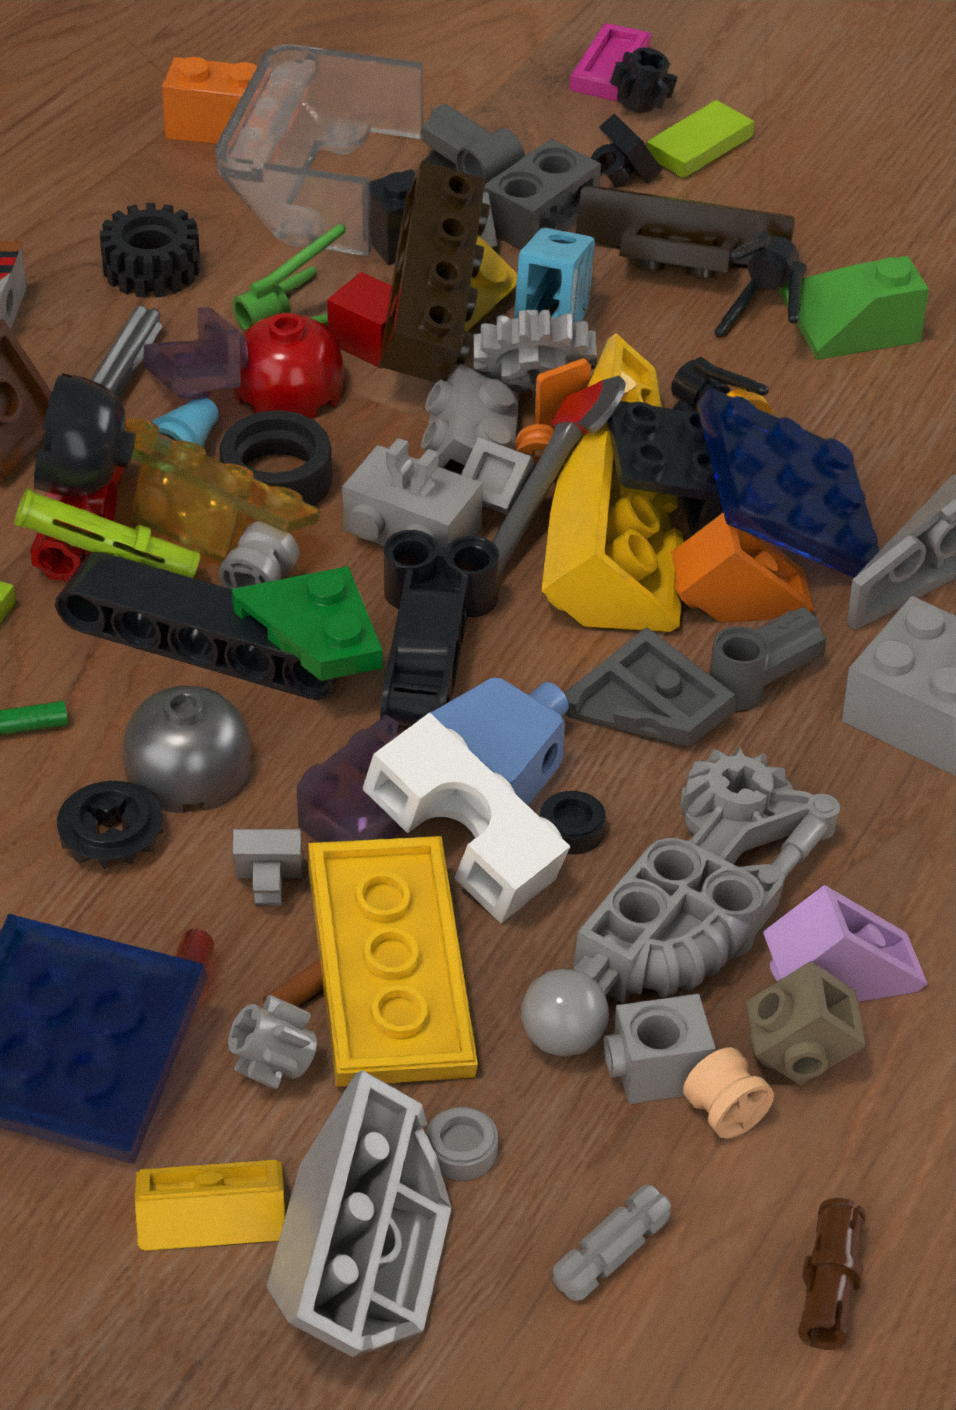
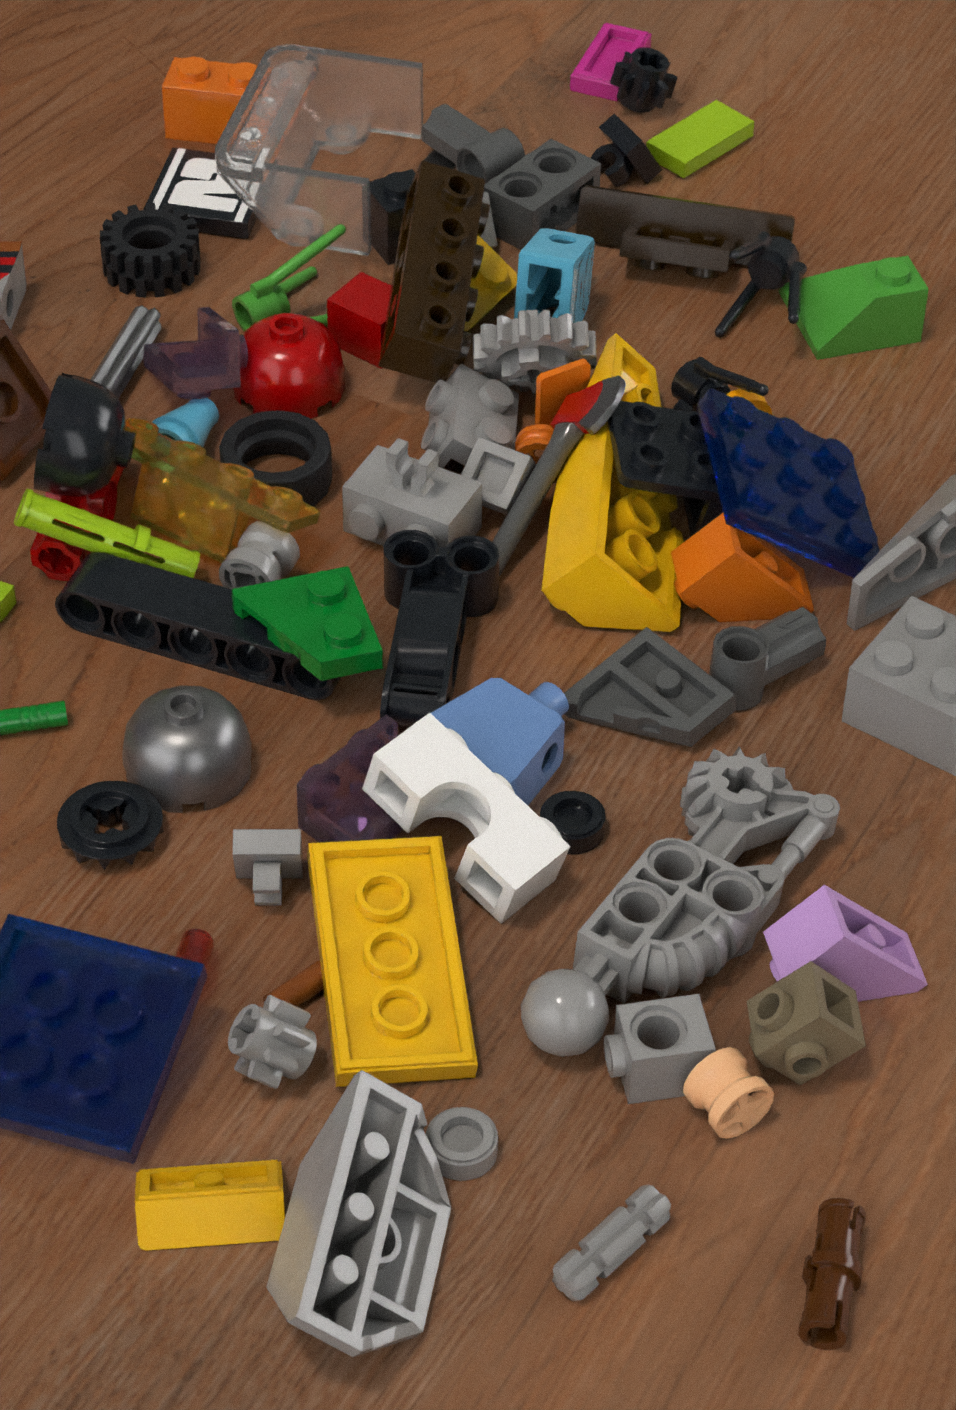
(192, 184): none -> tile

